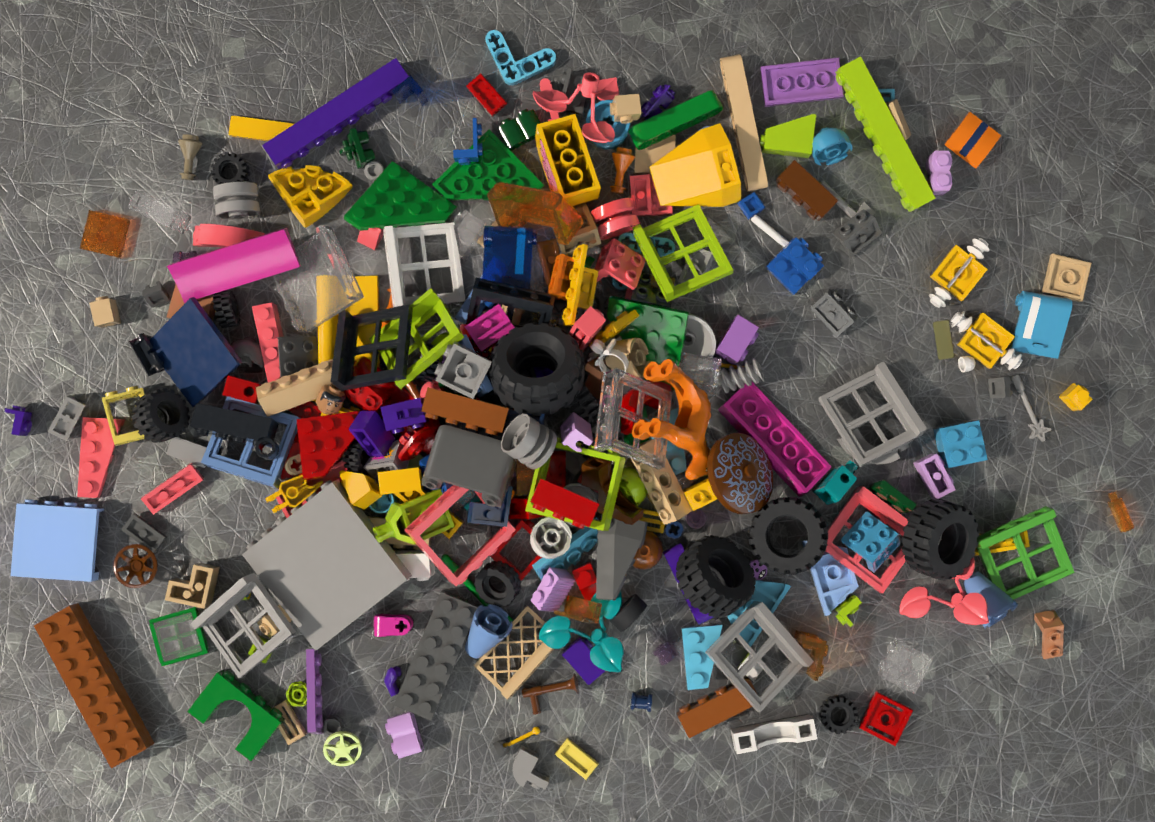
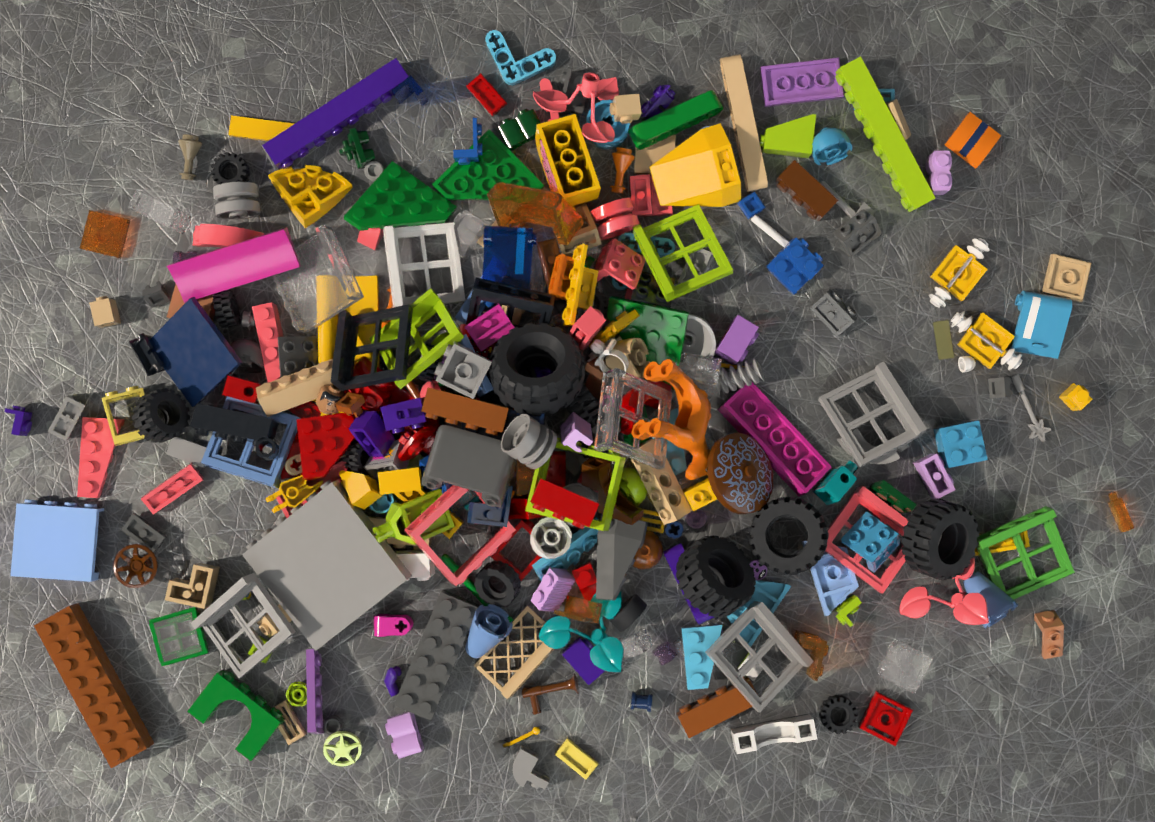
(248, 319): none -> light grey plate
(351, 404): none -> dark orange tile
(636, 643): none -> clear bracket

